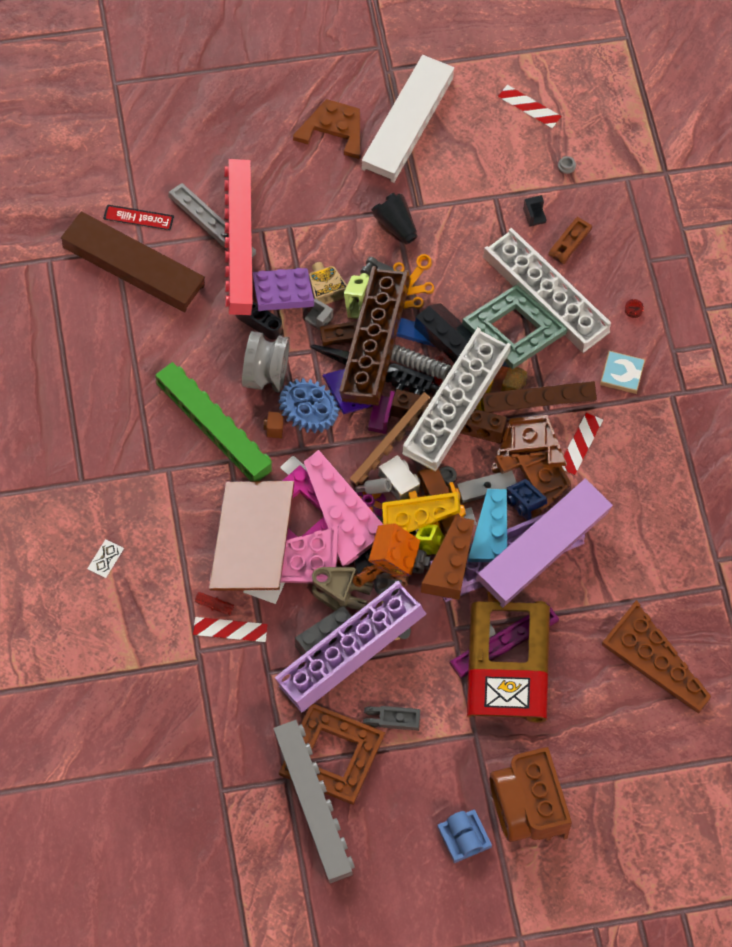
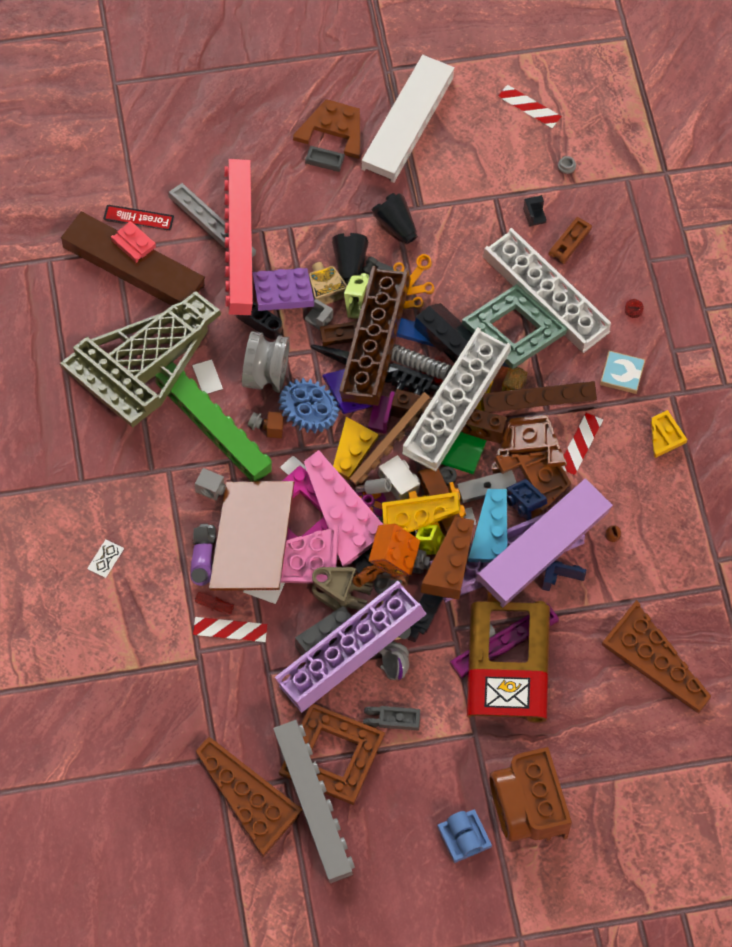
(125, 389): none -> olive wing
(133, 241): none -> coral plate
(202, 554): none -> piece
(207, 376): none -> white sticker
(210, 484): none -> light grey brick
(255, 421): none -> light grey plate
(256, 803): none -> dark orange wing
(324, 158): none -> dark grey tile
(349, 254): none -> black cone
(353, 447): none -> yellow wing
(395, 661): none -> light grey hair
(430, 605): none -> black hinge
(465, 453): none -> green slope
(561, 569): none -> dark blue bracket
(609, 533): none -> dark orange hinge
(665, 434): none -> yellow wing

